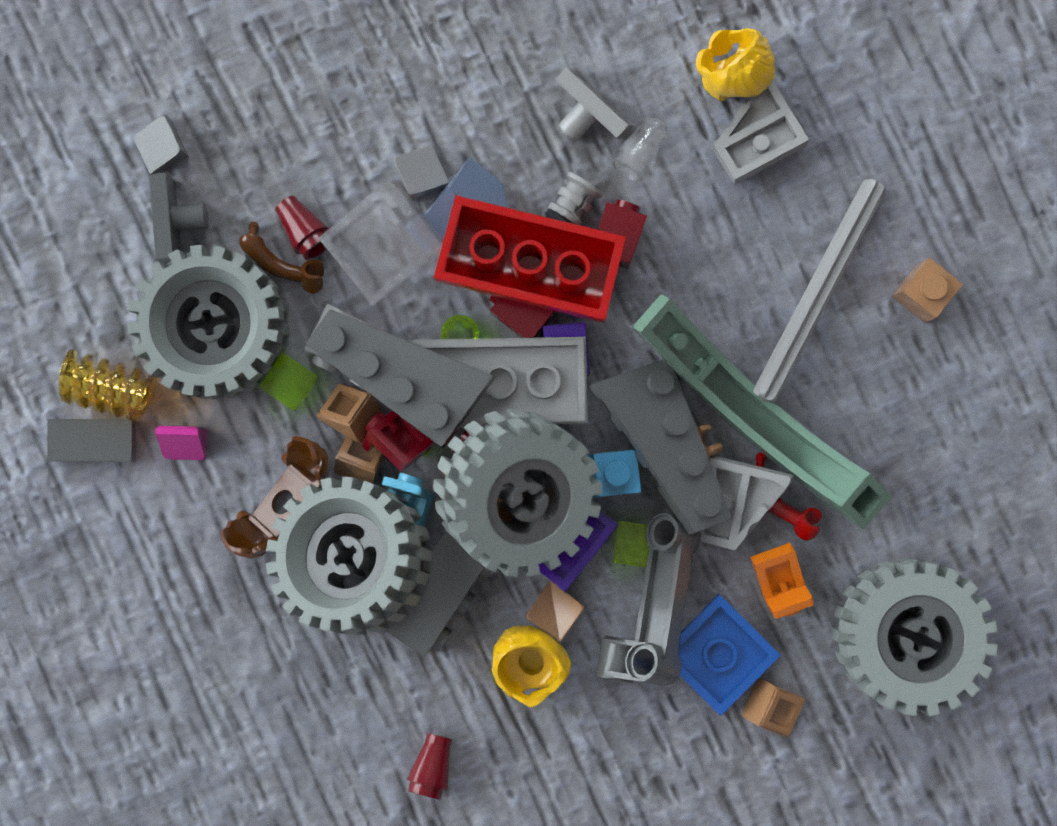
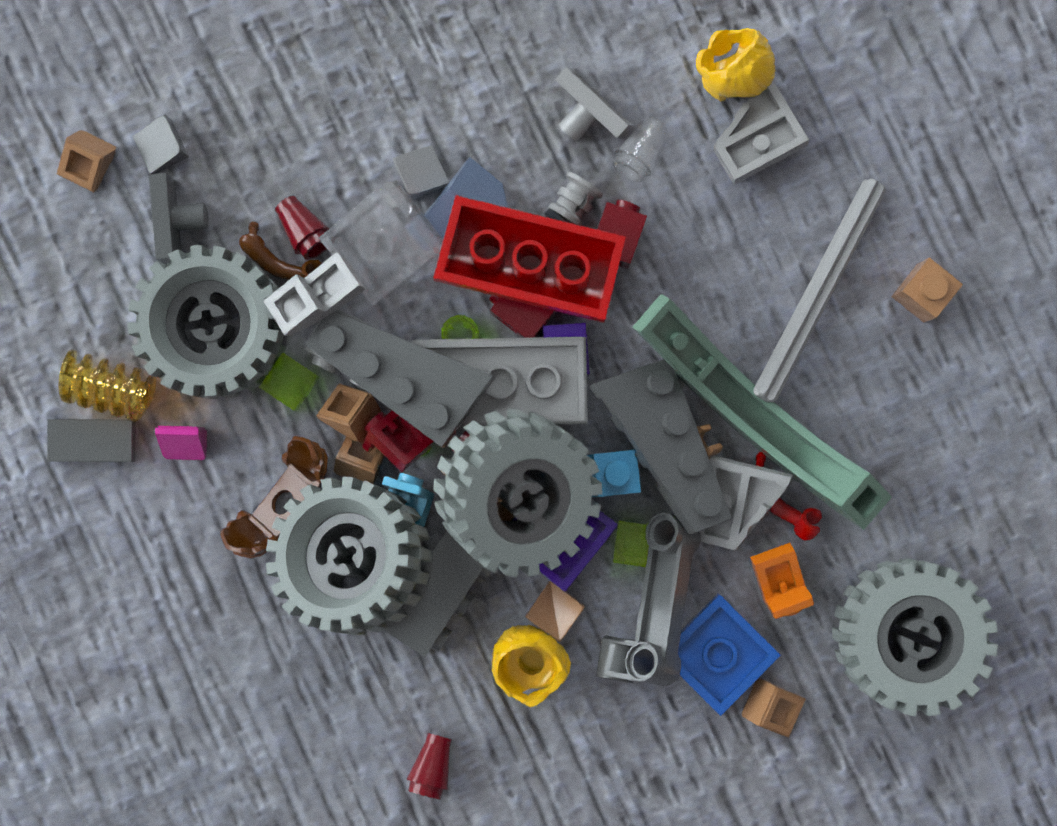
(85, 159): none -> medium nougat slope
(316, 296): none -> light grey slope

